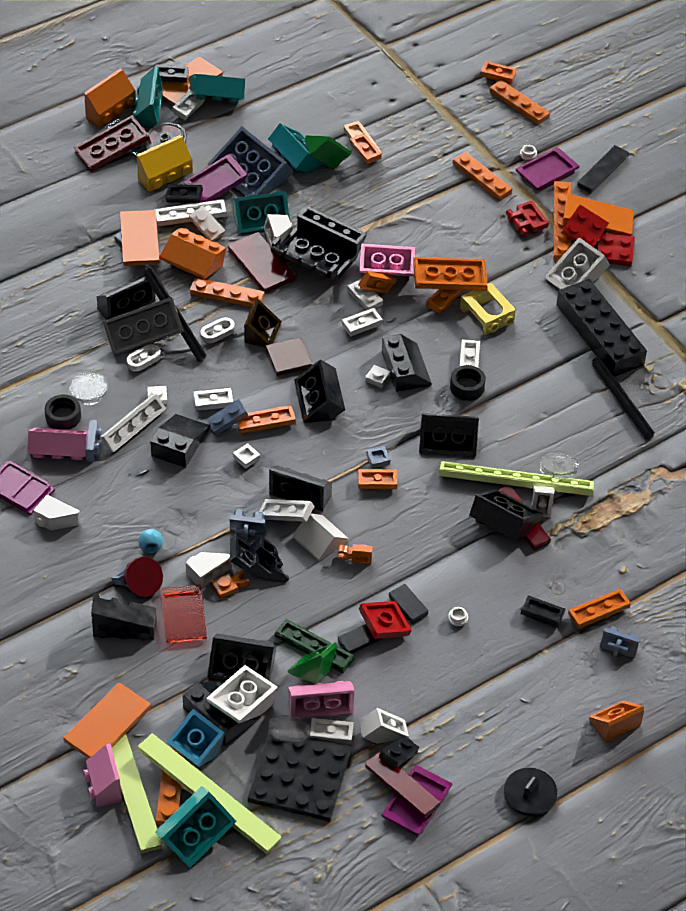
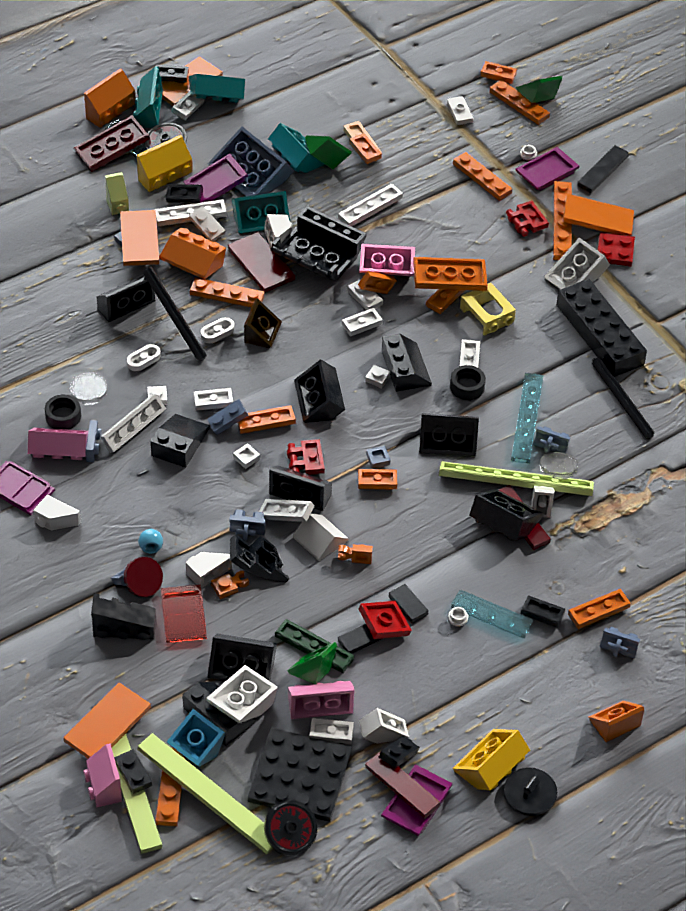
(116, 193): none -> yellowish green slope
(133, 771): none -> black plate
(143, 326): dark grey tile -> none
(195, 826): teal slope -> none
(288, 356): tile -> none
(289, 728): clear tile -> none
(290, 827): none -> black shield
(311, 454): none -> plate
(370, 205): none -> white plate
(460, 110): none -> white plate
(492, 758): none -> yellow slope
(493, 613): none -> clear light blue tile
(527, 418): none -> clear light blue tile
(541, 89): none -> green slope
(551, 440): none -> sand blue hips
(585, 225): red plate -> none

